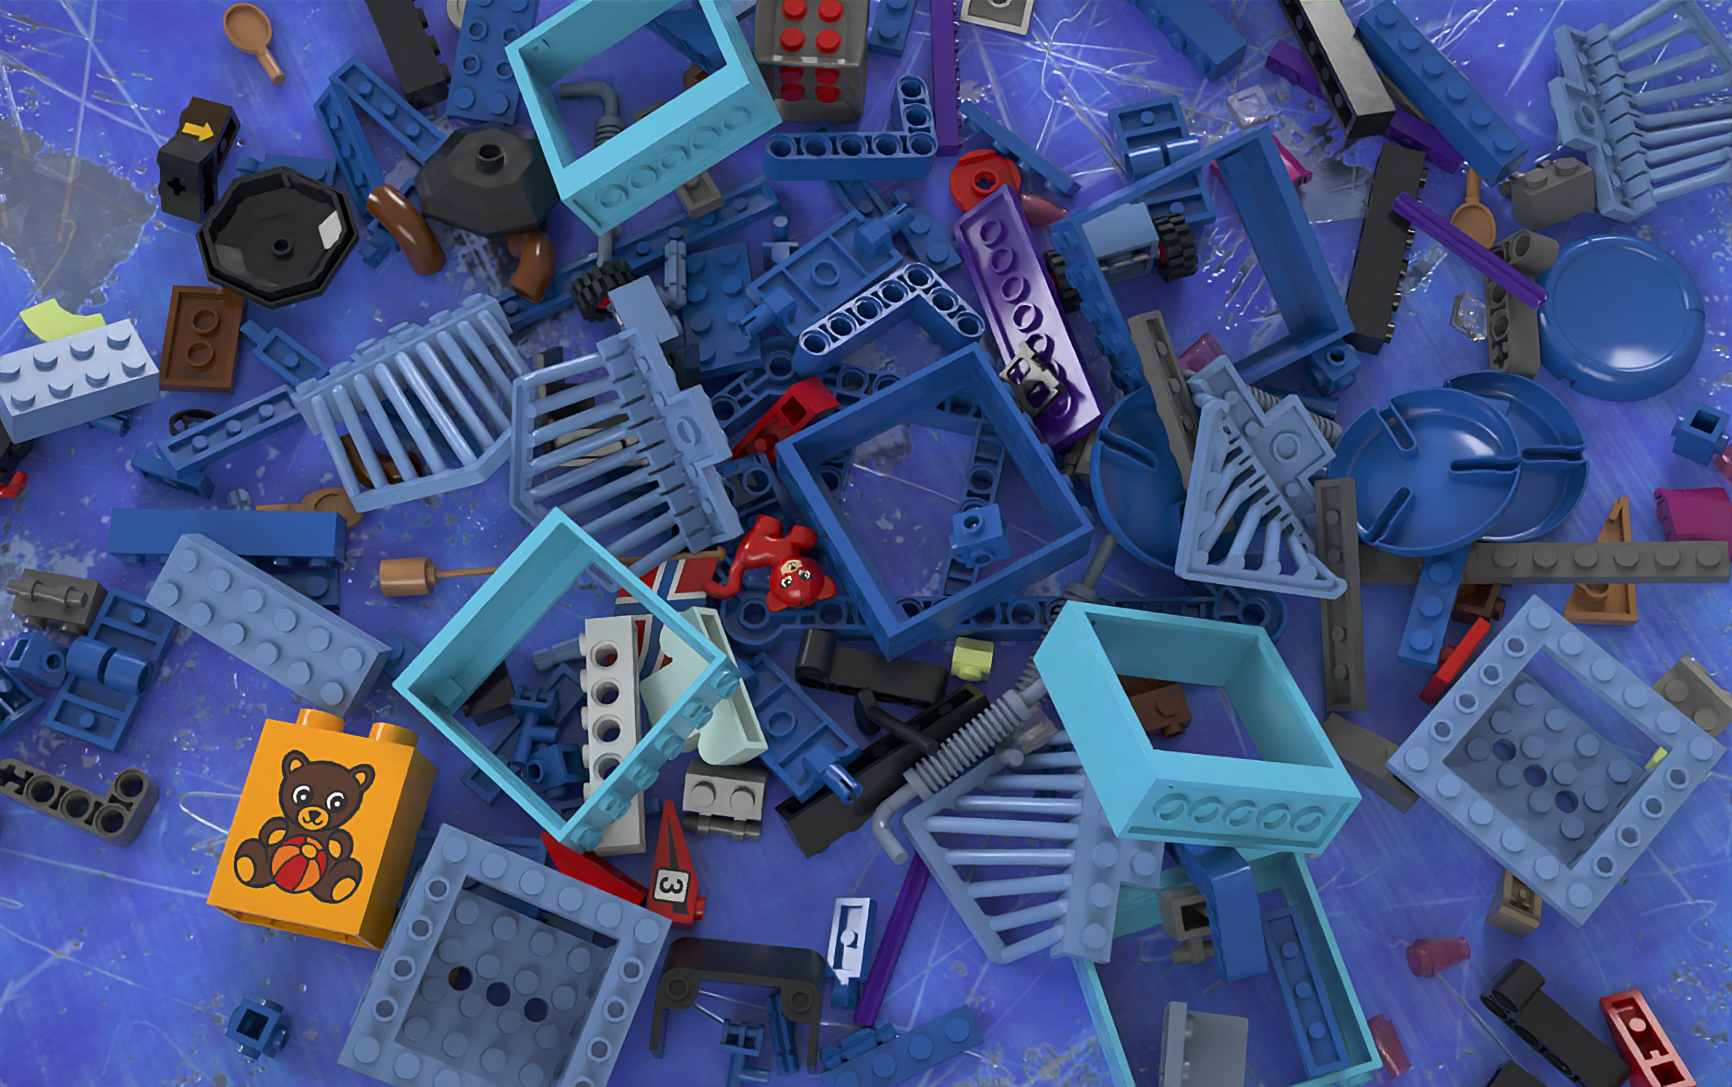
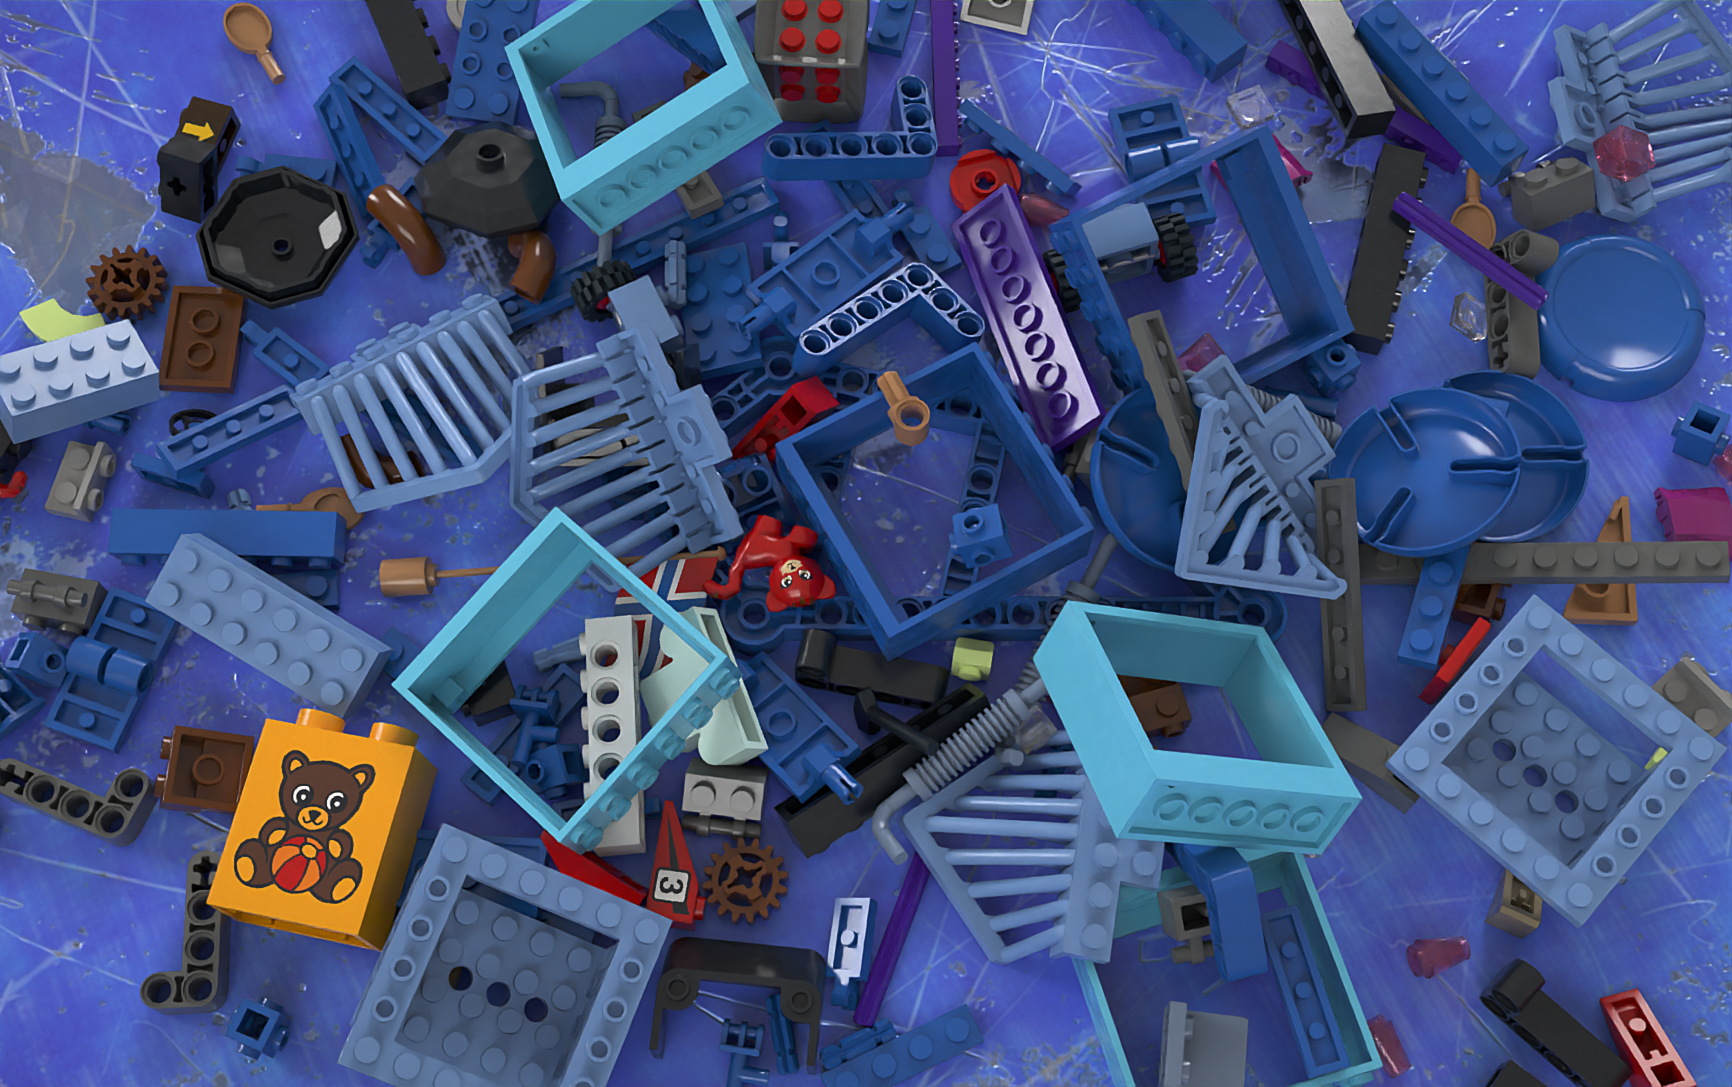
(81, 481): none -> light grey bracket
(116, 297): none -> reddish brown gear
(196, 934): none -> dark grey beam
(203, 770): none -> reddish brown plate
(760, 874): none -> reddish brown gear
(904, 407): none -> medium nougat axle
(1039, 373): black piece -> none
(1624, 153): none -> clear pink brick

